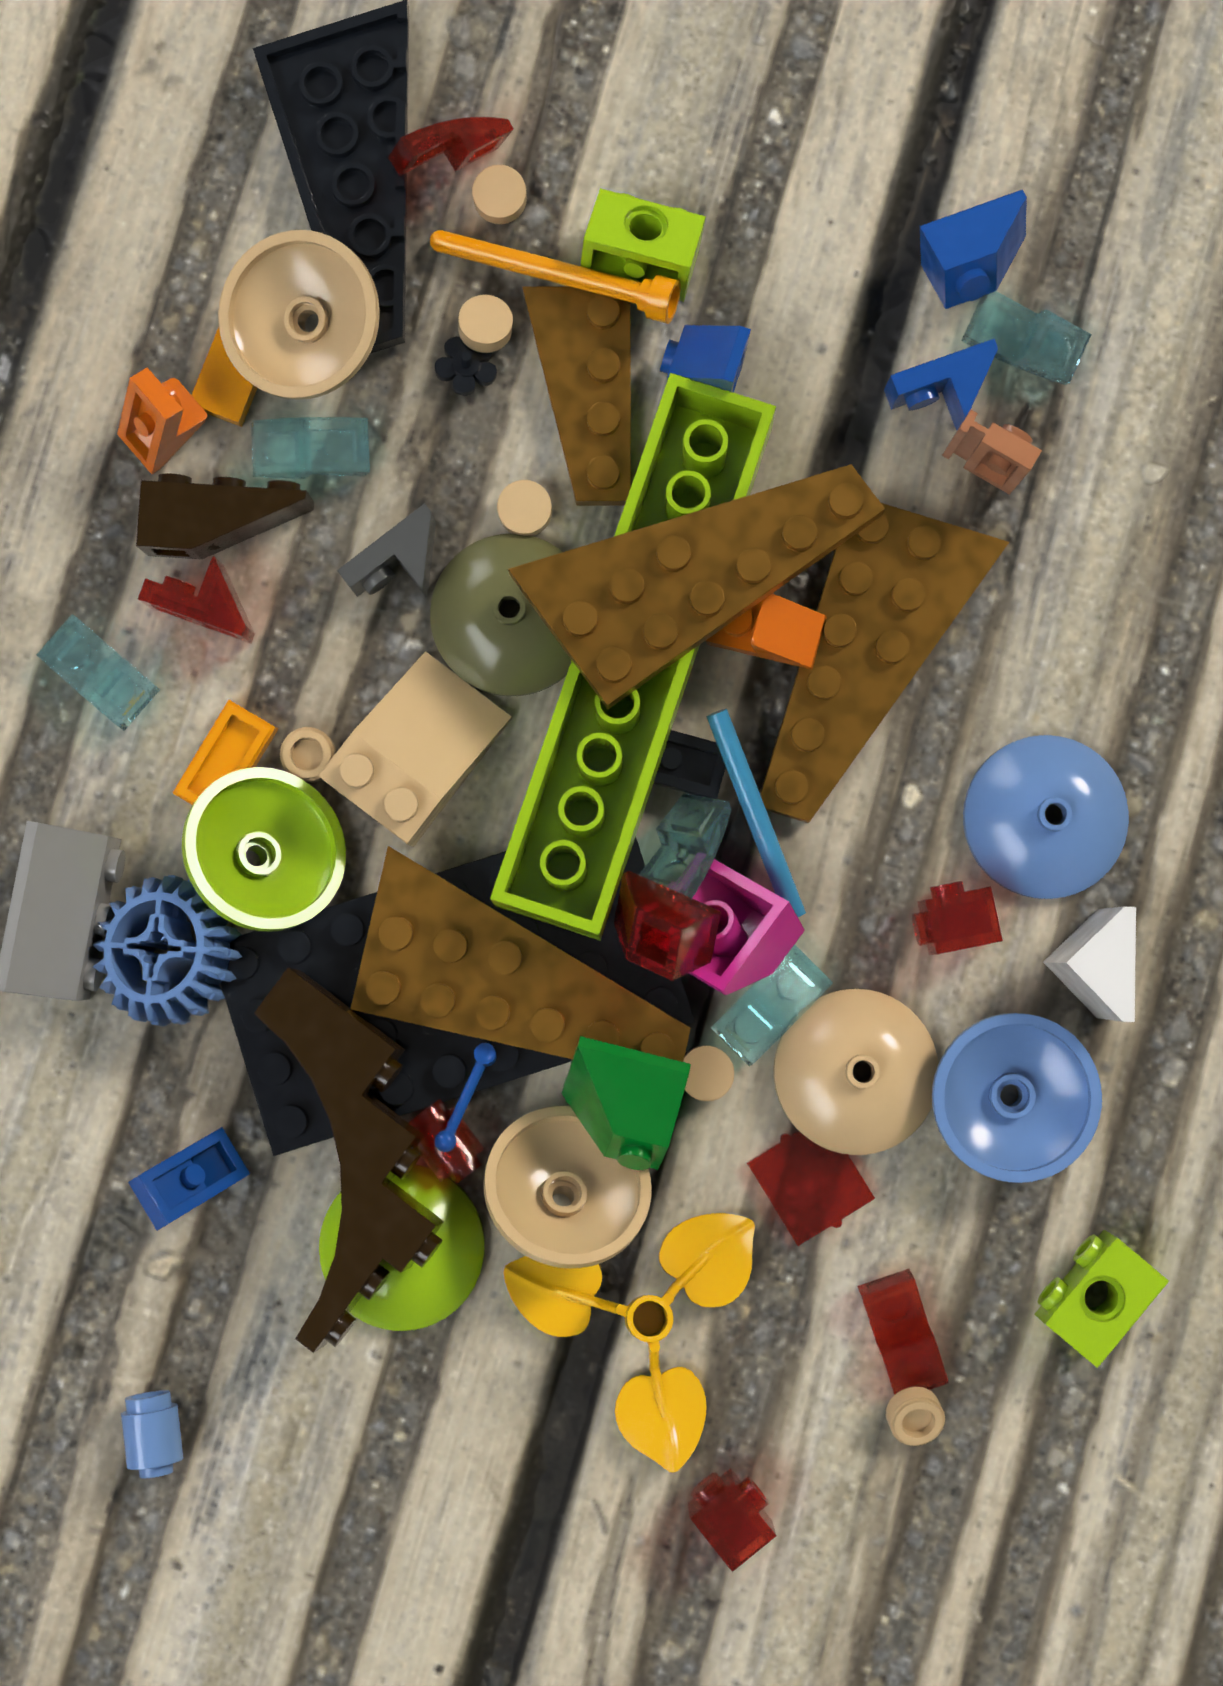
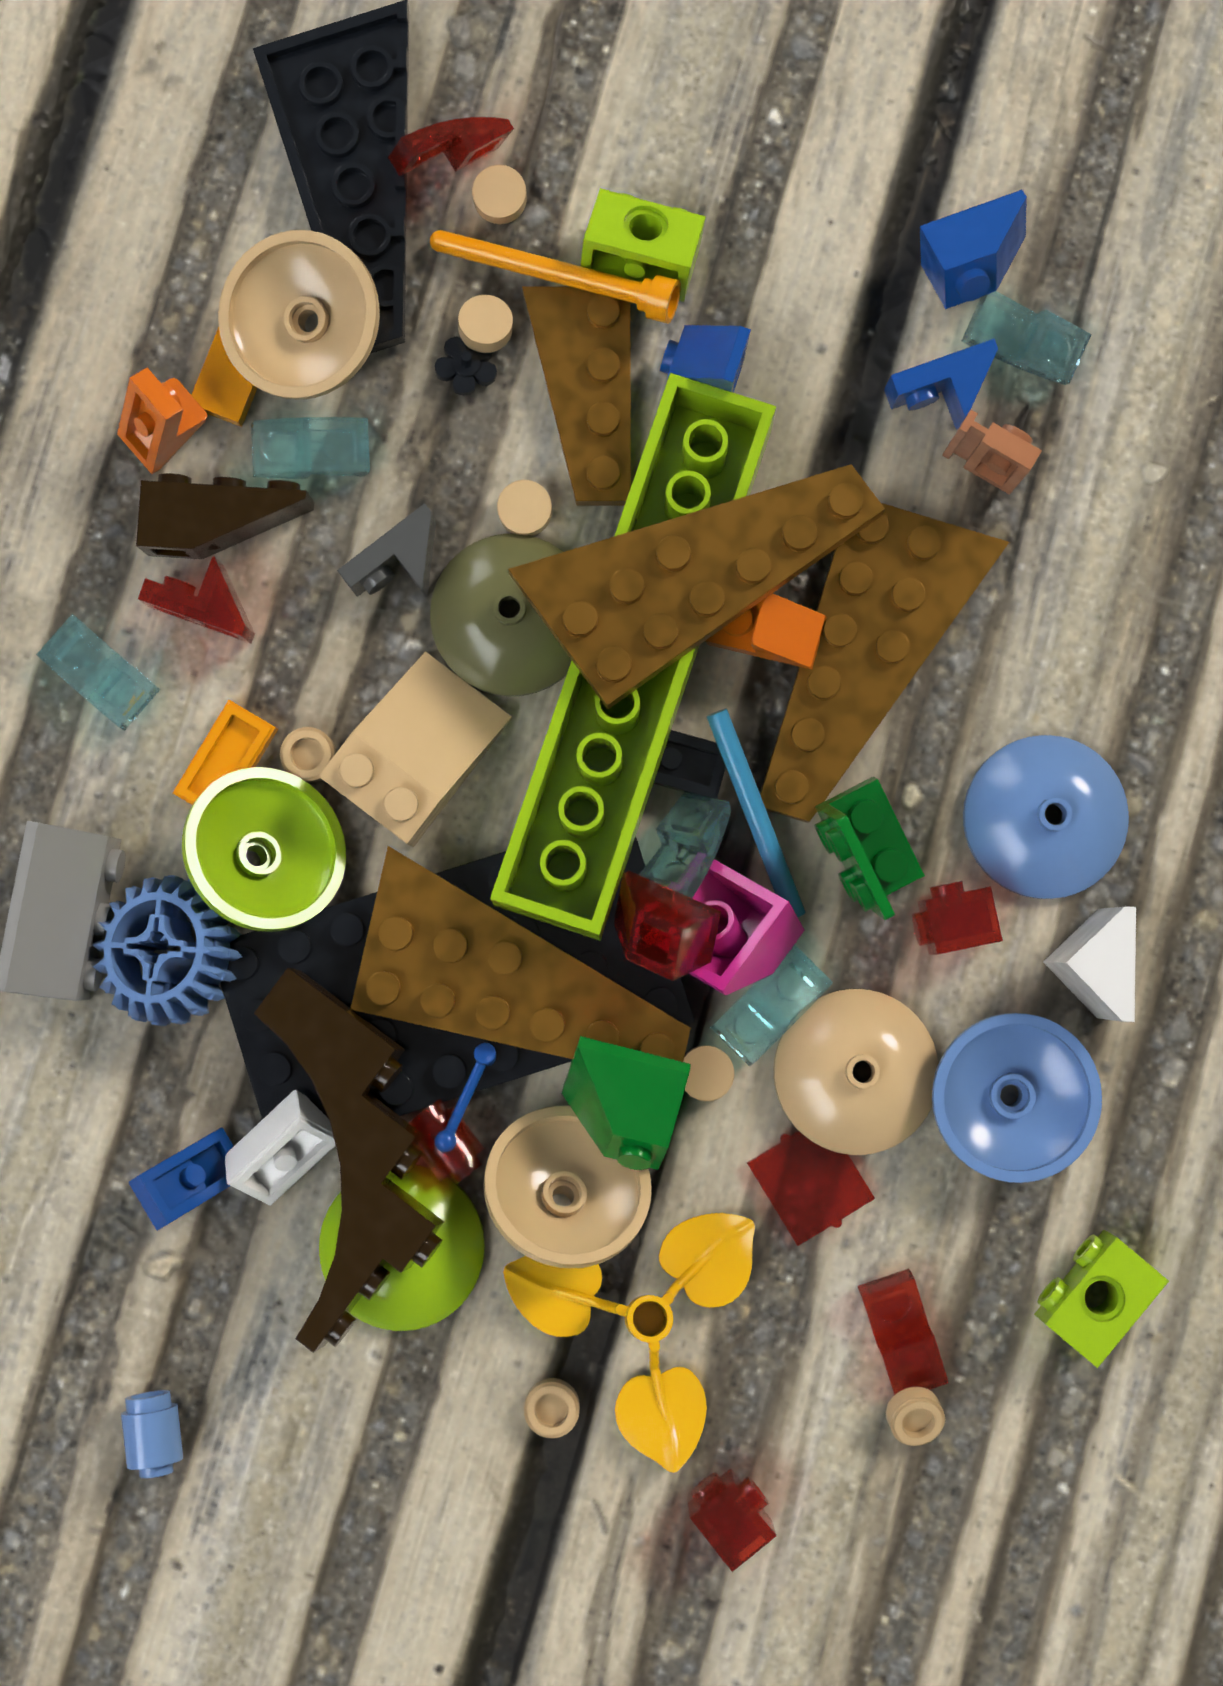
(279, 1149): none -> white slope
(551, 1408): none -> tan tile
(869, 844): none -> green bracket

